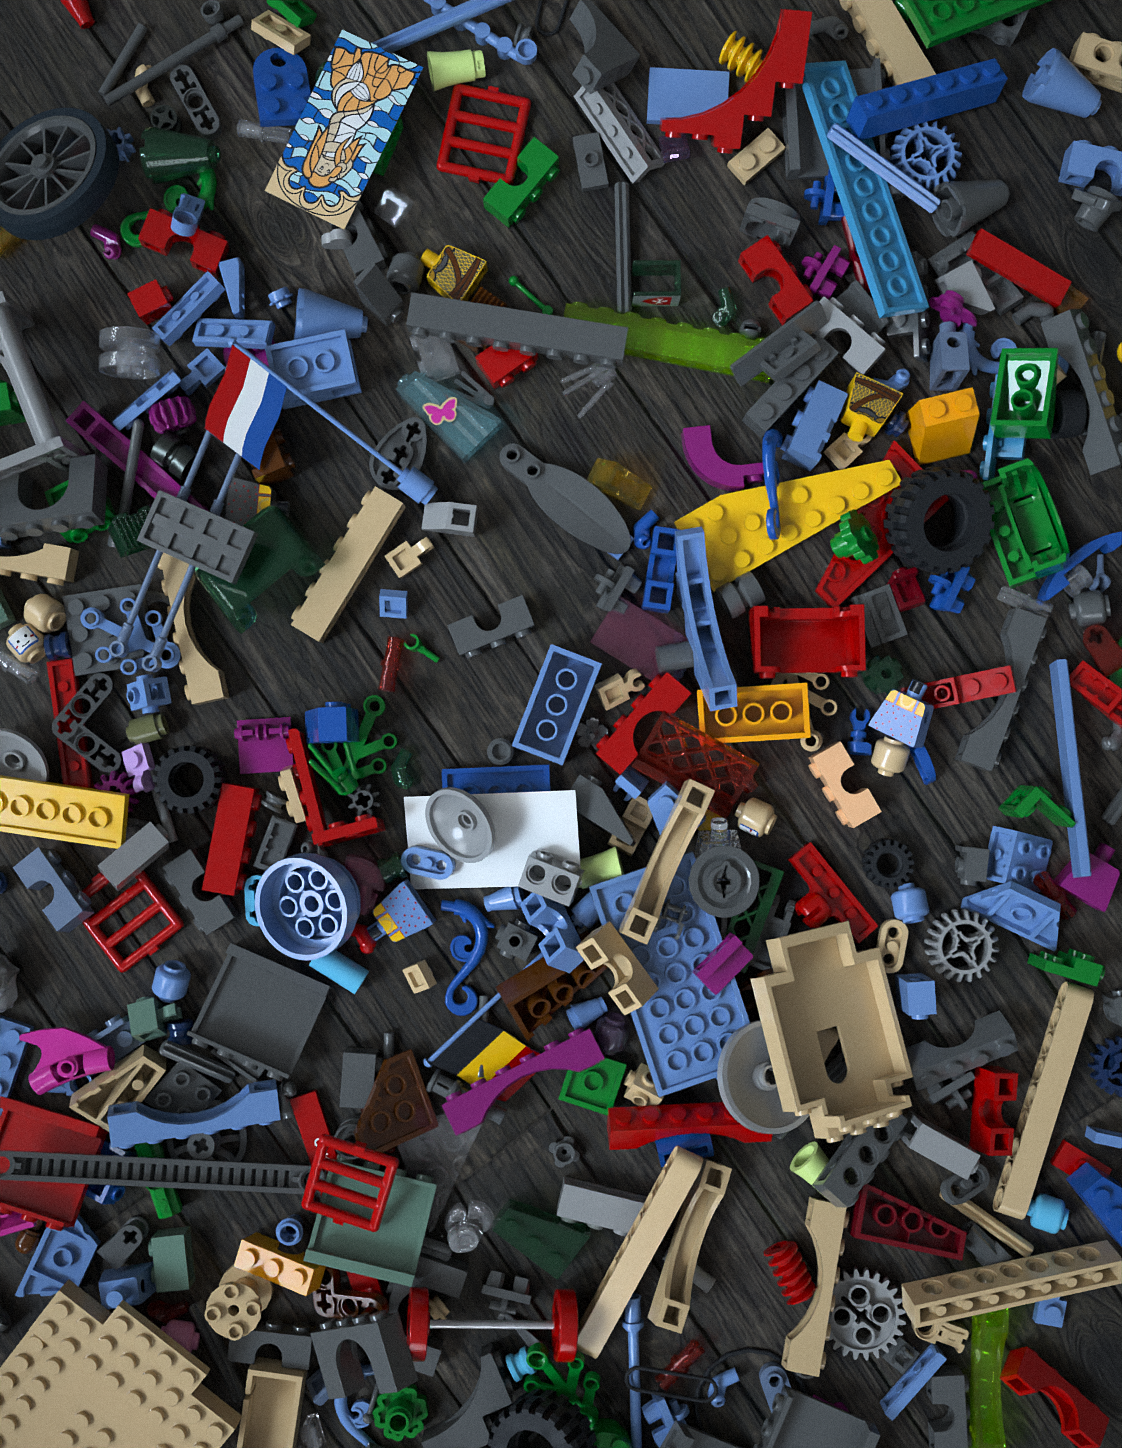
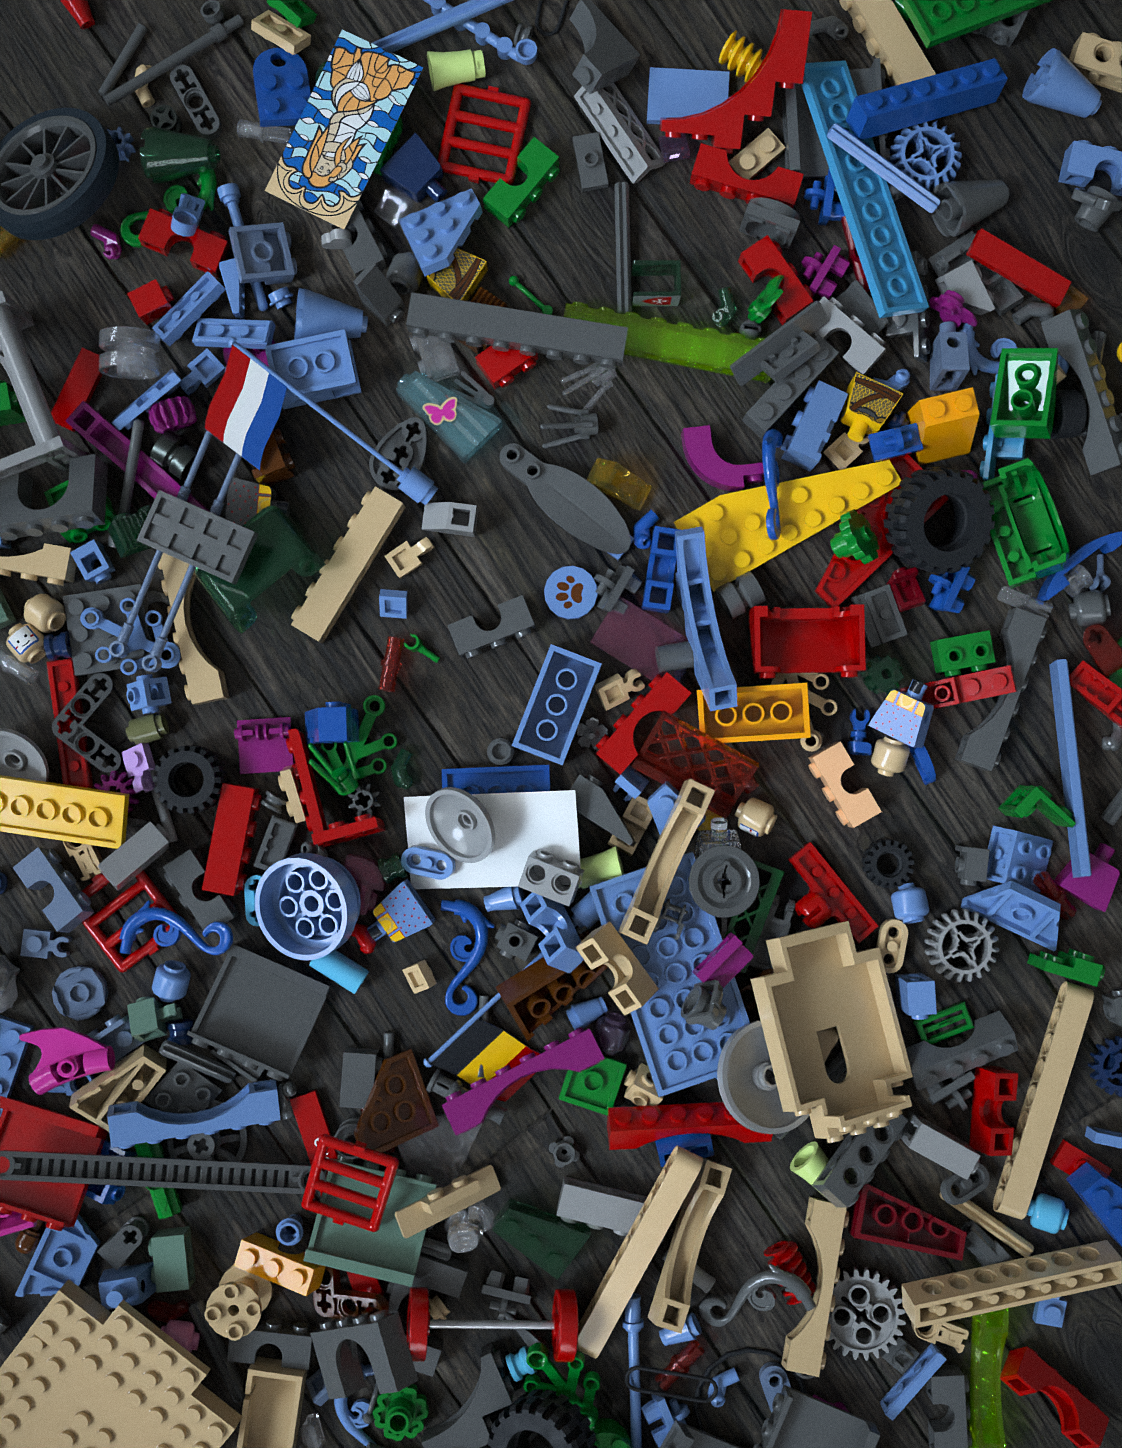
(40, 943): none -> sand blue plate
(78, 387): none -> red tile
(80, 992): none -> sand blue tile
(86, 557): none -> medium blue brick
(86, 857): none -> tan piece
(177, 926): none -> blue plant
(230, 195): none -> medium blue piece
(263, 253): none -> sand blue plate
(415, 171): none -> dark blue torso
(440, 229): none -> medium blue plate
(447, 1201): none -> tan bracket
(570, 592): none -> medium blue tile
(584, 424): none -> dark grey plant
(690, 1332): none -> medium blue cone
(703, 1007): none -> dark grey piece
(715, 174): none -> red arch
(760, 1302): none -> dark grey plant
(762, 306): none -> green plate
(895, 442): none -> blue hips
(941, 1013): none -> green tile
(962, 652): none -> green brick

